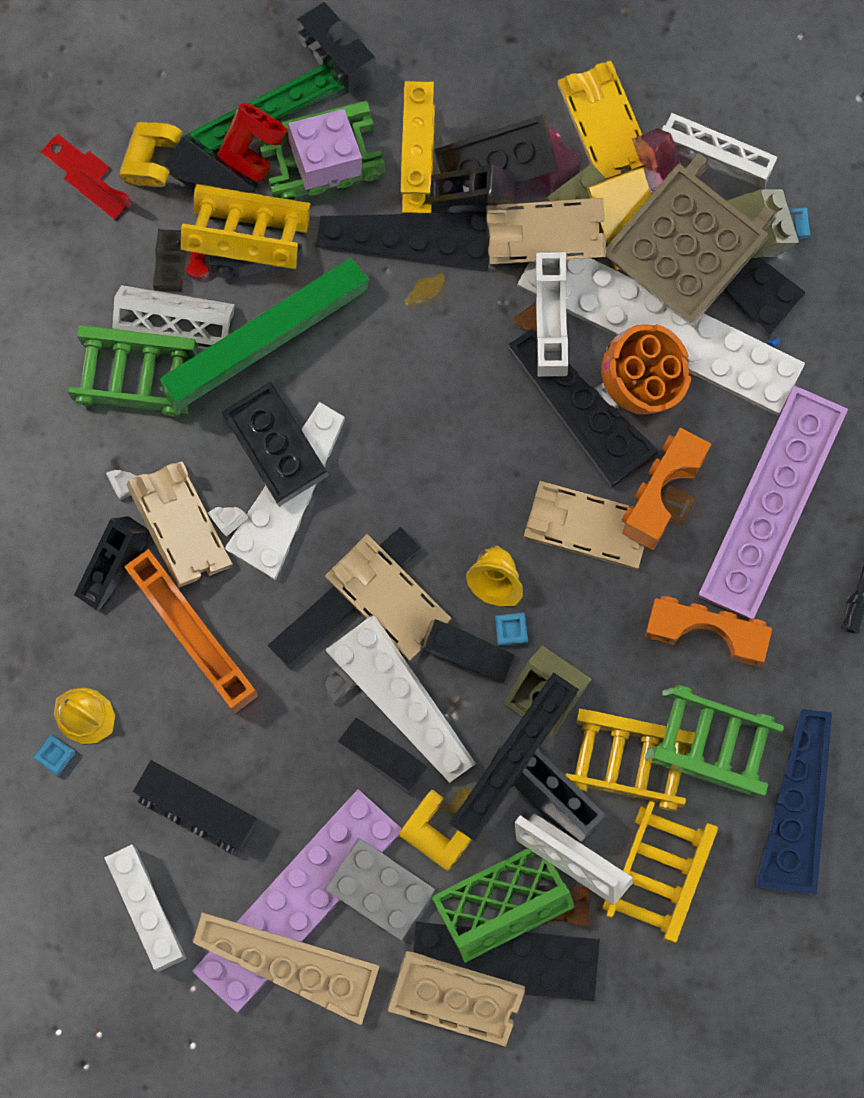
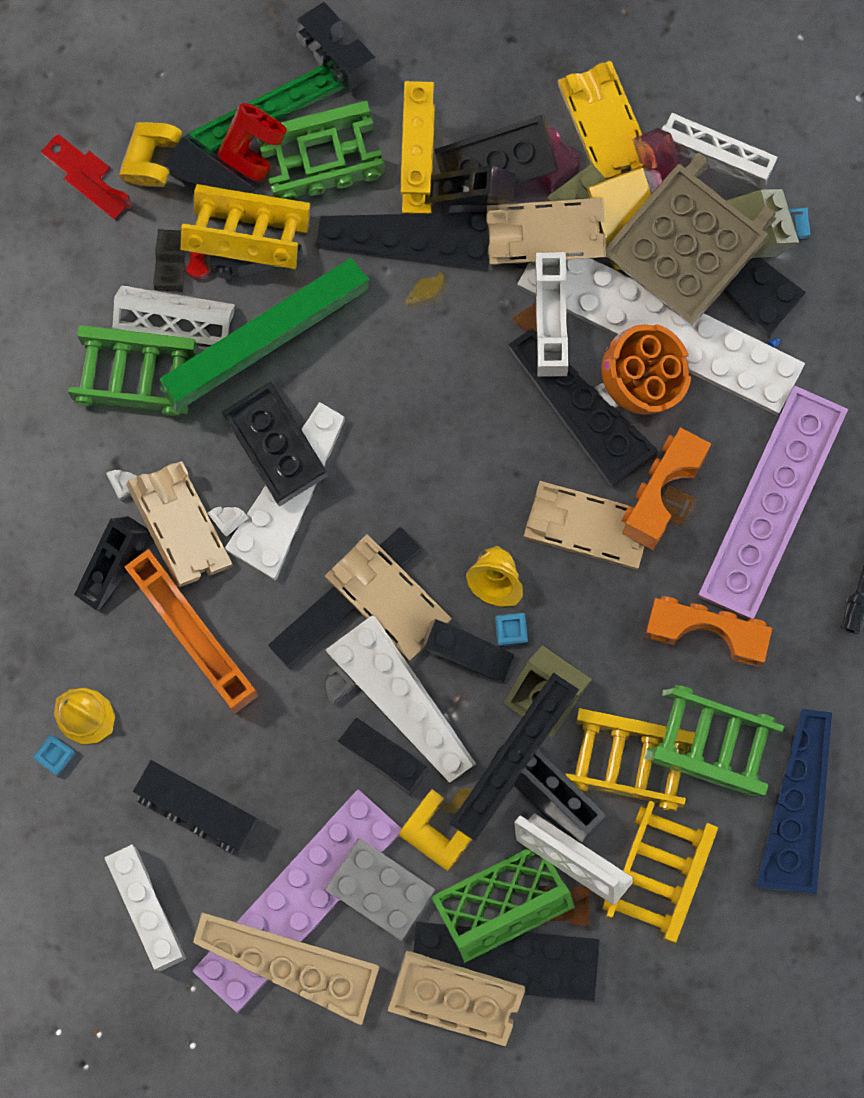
(325, 149): lavender brick -> none

